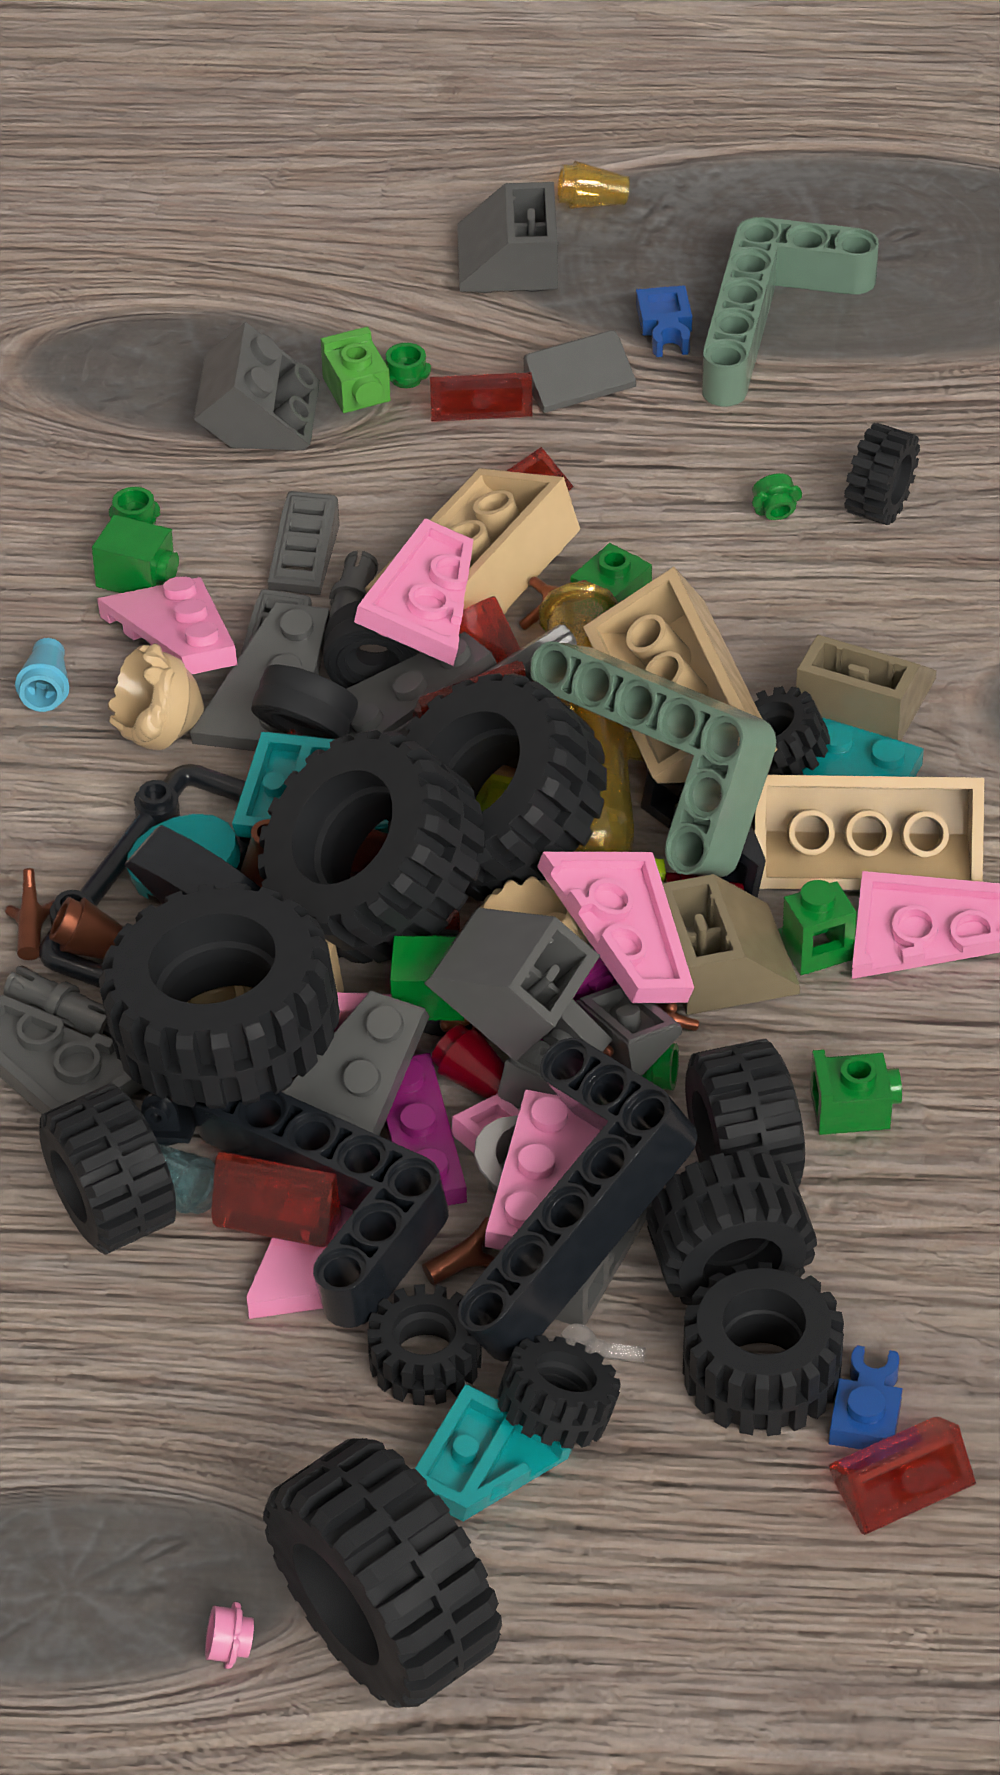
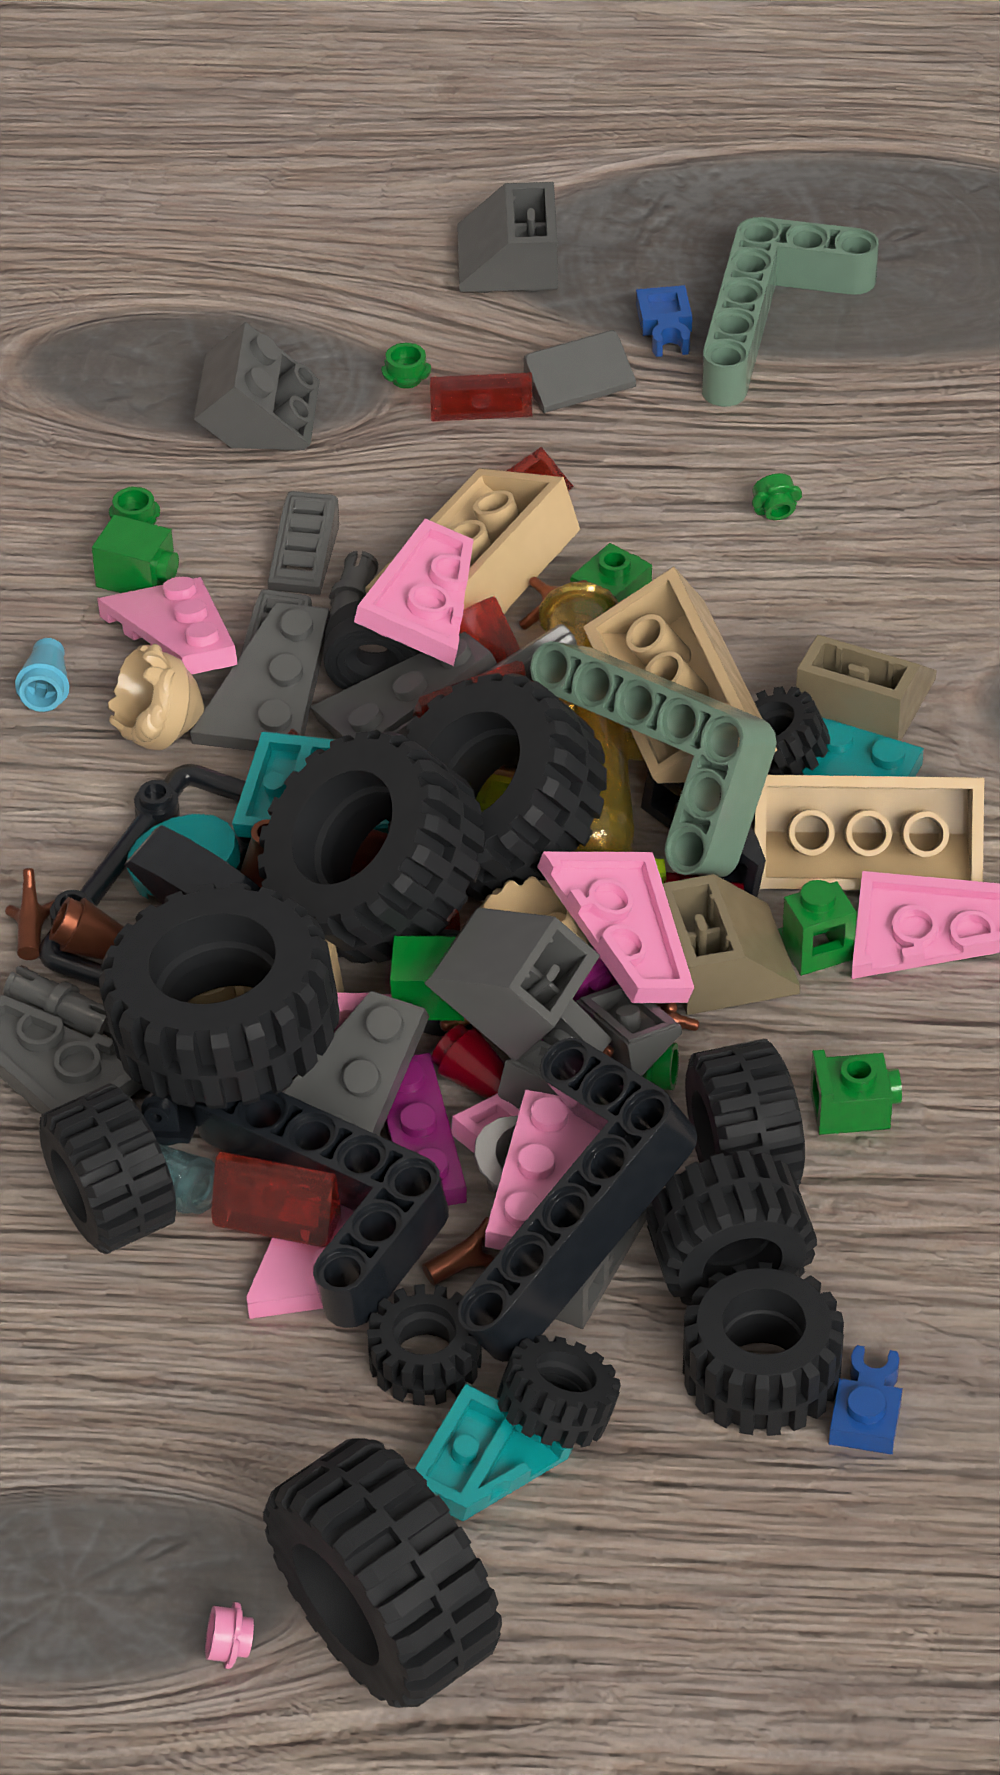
(304, 702): black tyre -> none
(354, 370): bright green brick -> none
(585, 1336): clear hand -> none
(591, 186): clear yellow cone -> none
(881, 473): black tyre -> none
(903, 1473): clear red slope -> none

